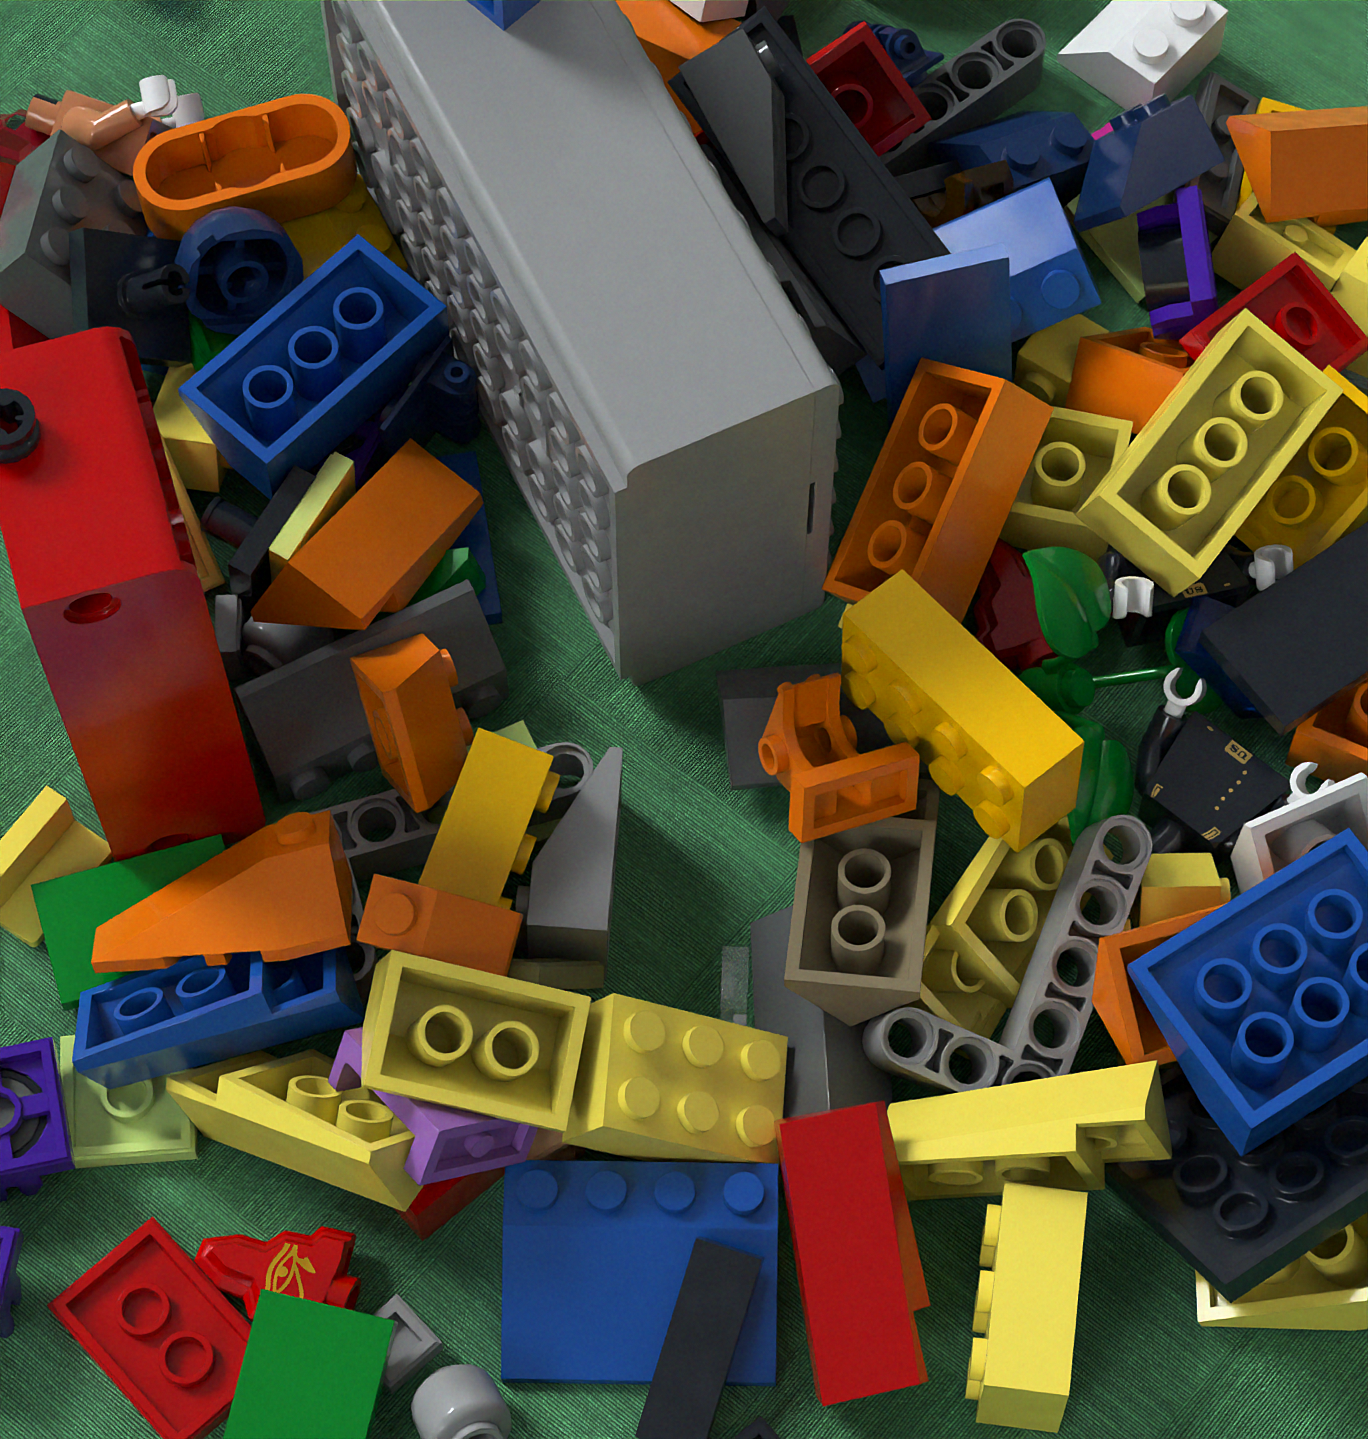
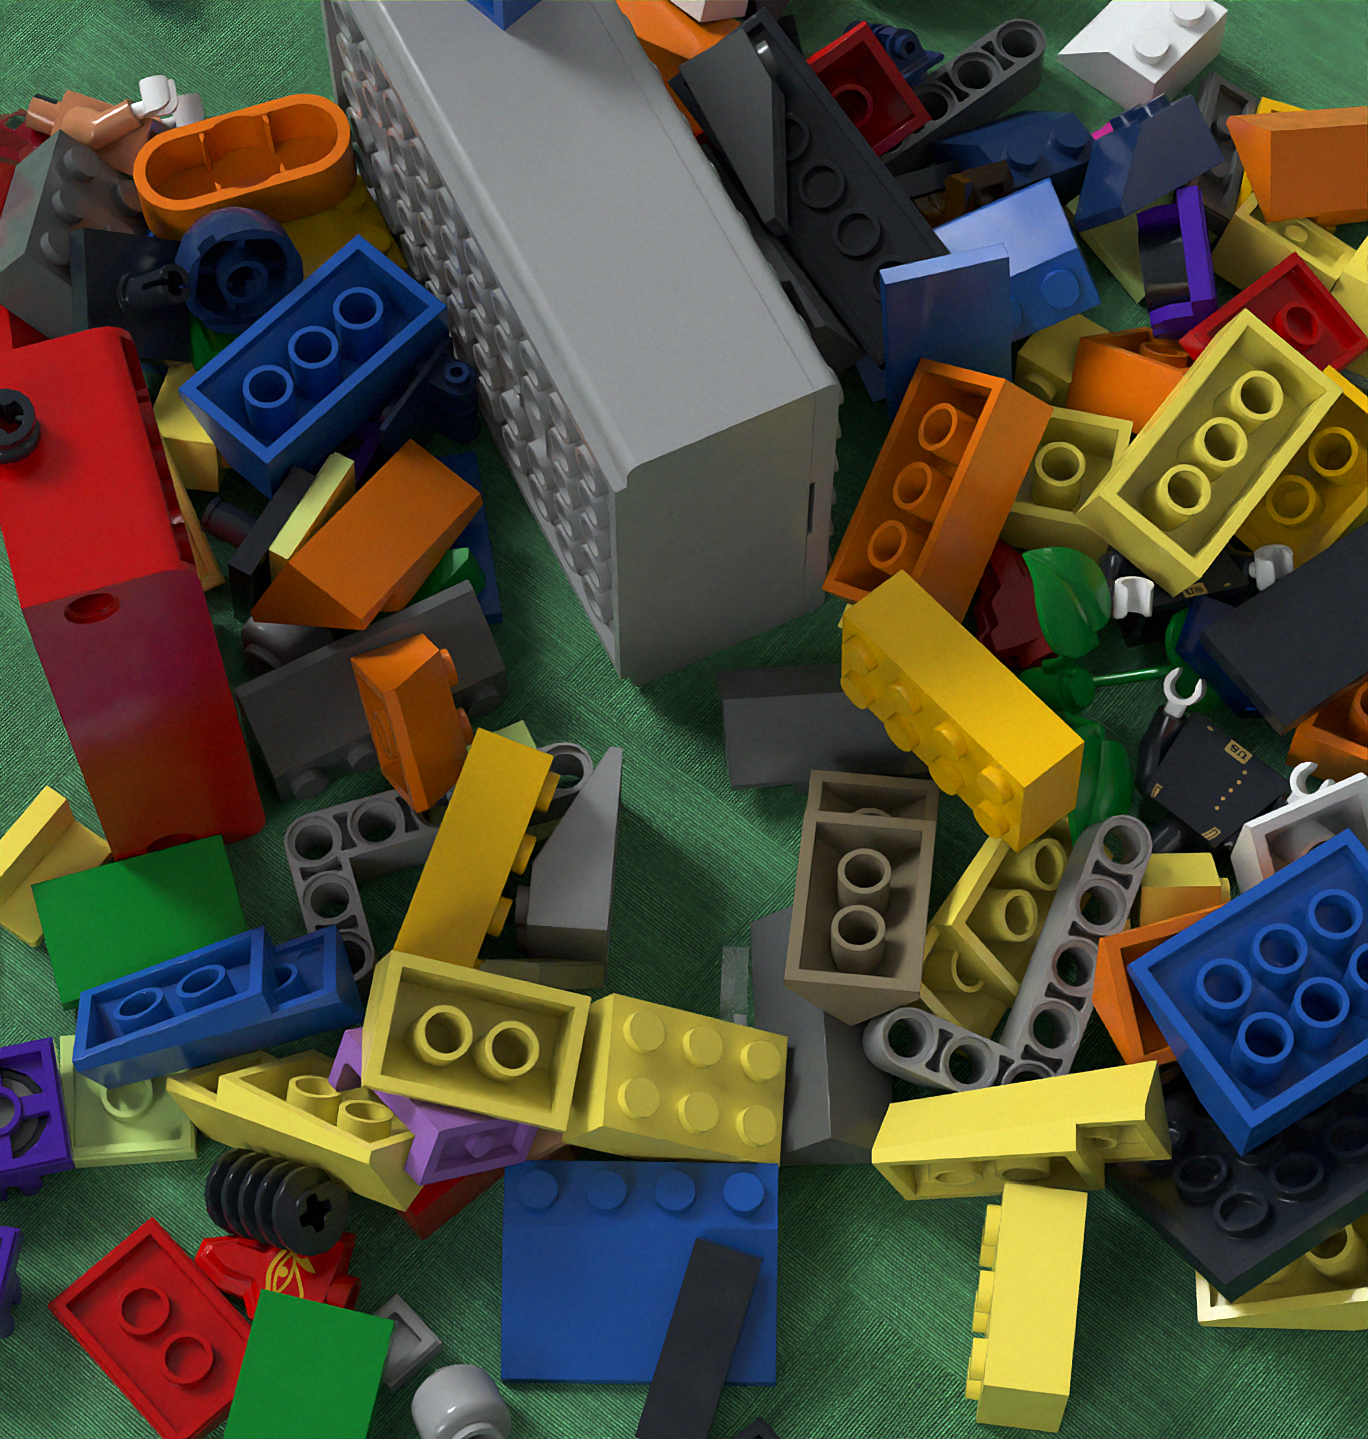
(229, 621): light grey tile -> none
(269, 894): orange wedge -> none
(276, 1202): none -> black piece
(439, 925): orange slope -> none
(818, 763): orange tile -> none
(853, 1251): red slope -> none

